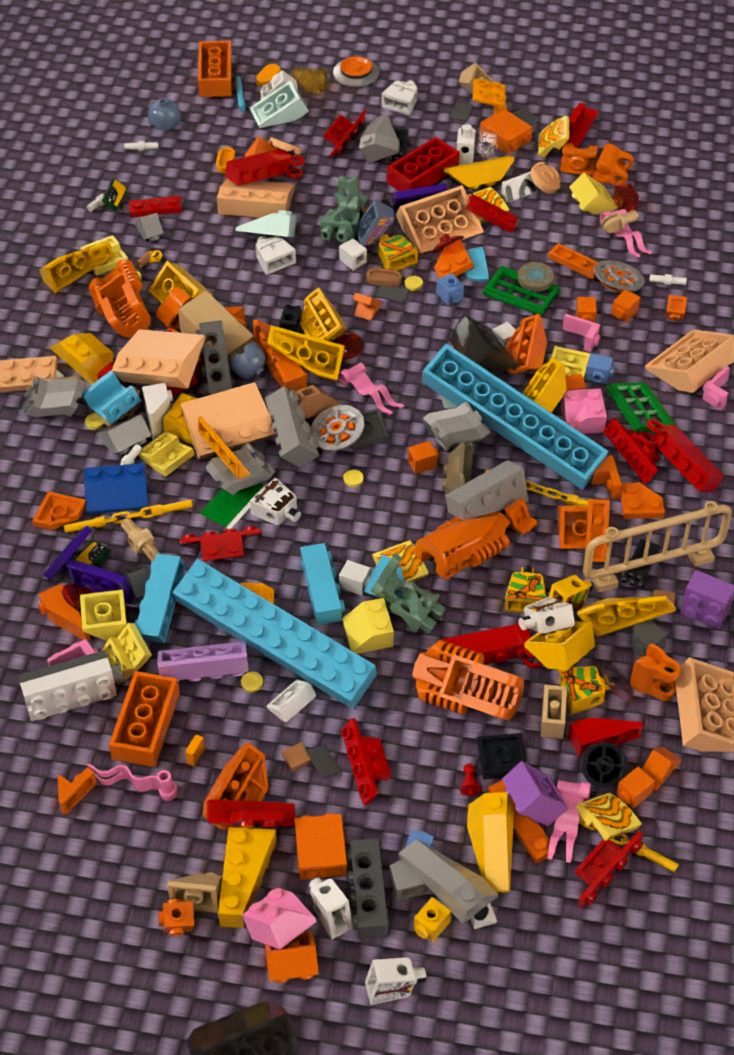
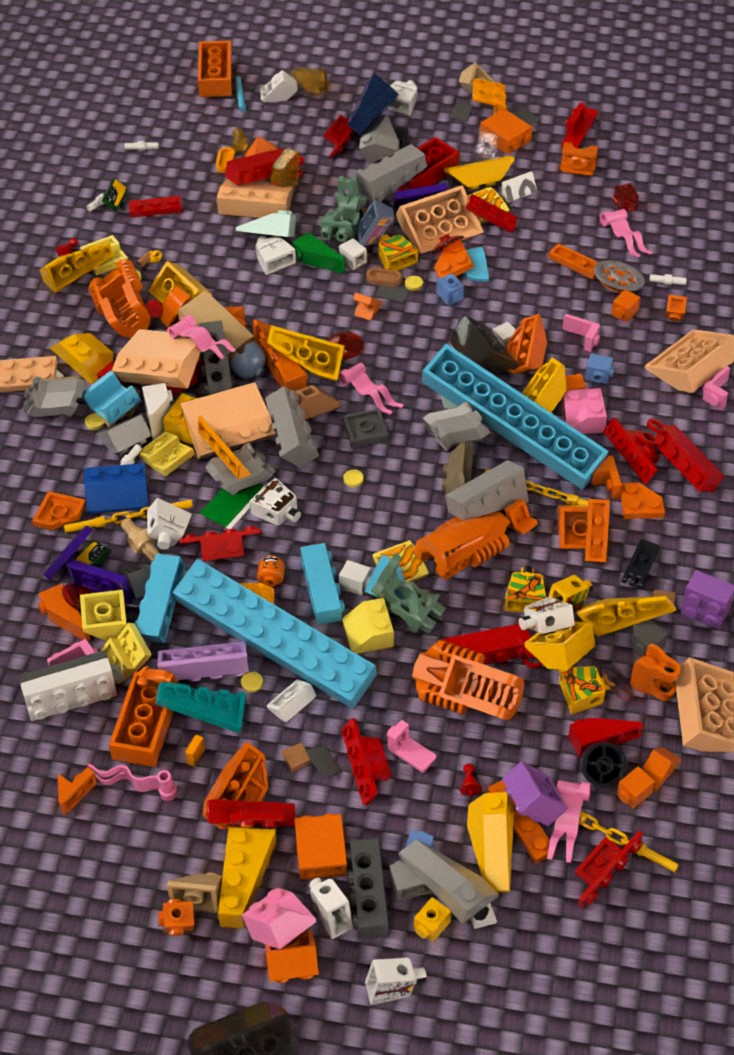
(65, 249): none -> red piece
(149, 227): light grey slope -> none
(154, 308): none -> red piece
(156, 676): none -> orange arm
(164, 114): sand blue cylinder -> none
(166, 523): none -> white torso
(199, 335): none -> bright pink flag
(210, 706): none -> teal wing
(239, 140): none -> clear yellow arm
(267, 74): light orange tile -> none
(271, 571): none -> orange head
(279, 107): light aqua slope -> none
(285, 145): light nougat tile -> none
(286, 169): none -> clear yellow slope
(290, 318): black leg -> none
(317, 254): none -> green slope
(321, 318): yellow wedge -> none
(337, 428): flat silver piece -> none
(356, 72): piece -> none
(373, 102): none -> dark blue wedge
(391, 173): none -> light grey wedge
(407, 748): none -> bright pink bracket
(423, 457): orange brick -> none
(466, 140): white torso -> none
(500, 754): black tile -> none
(517, 301): green piece -> none
(535, 276): dark tan tile -> none
(545, 177): light nougat tile -> none
(553, 136): slope -> none
(553, 711): tan brick -> none
(574, 361): light yellow slope -> none
(586, 308): orange brick -> none
(592, 195): light yellow slope -> none
(608, 815): slope -> none
(611, 165): orange piece -> none
(618, 221): tan arm -> none
(631, 416): green piece -> none
(698, 553): tan bar -> none

